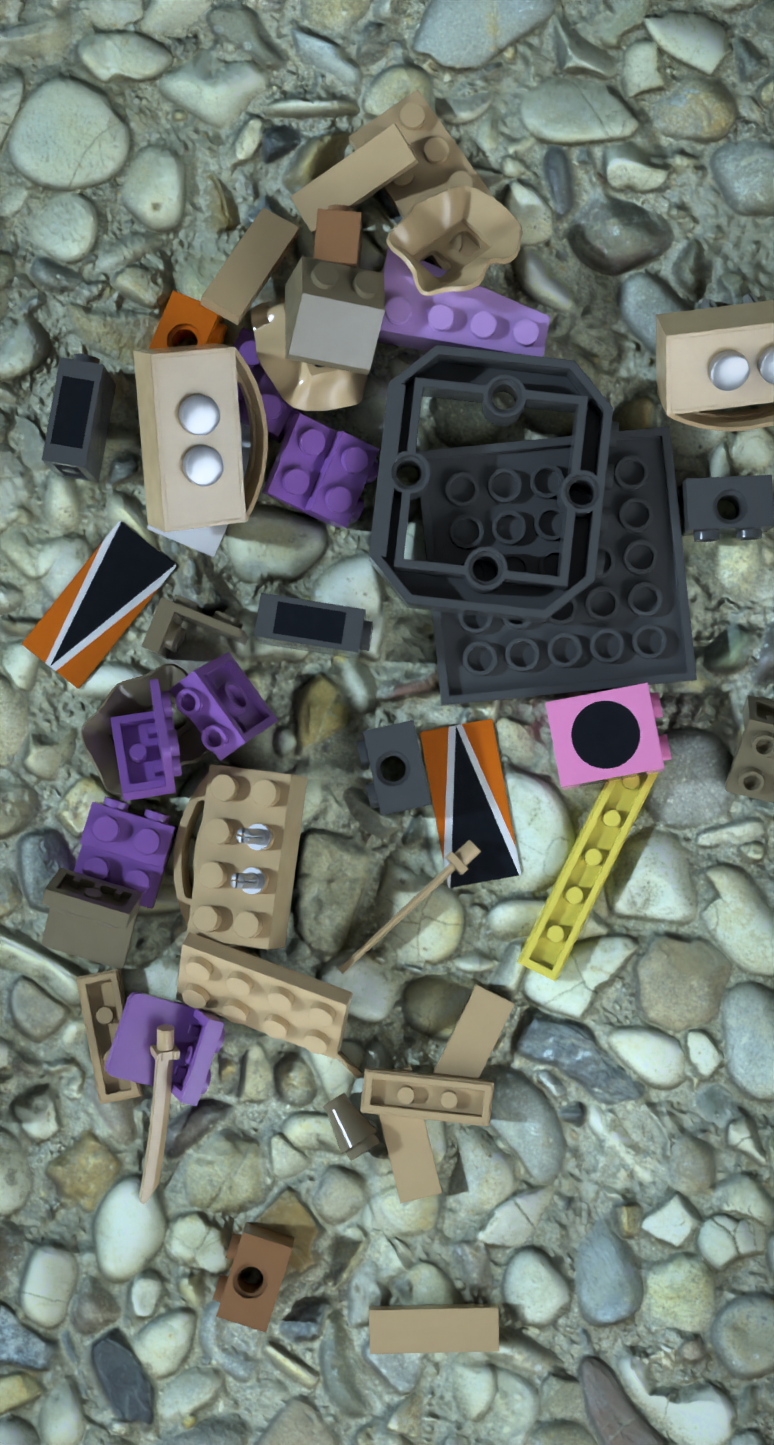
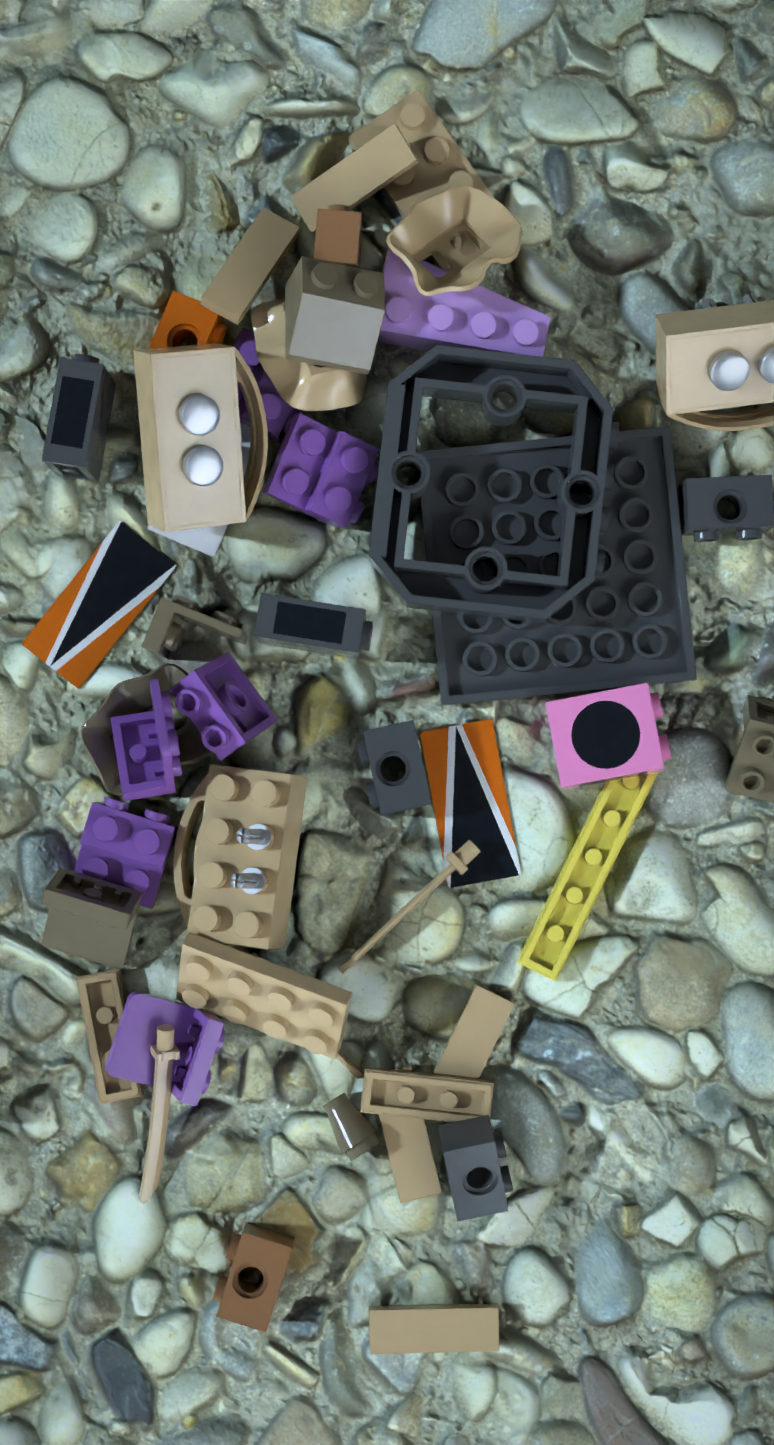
(473, 1167): none -> dark grey brick

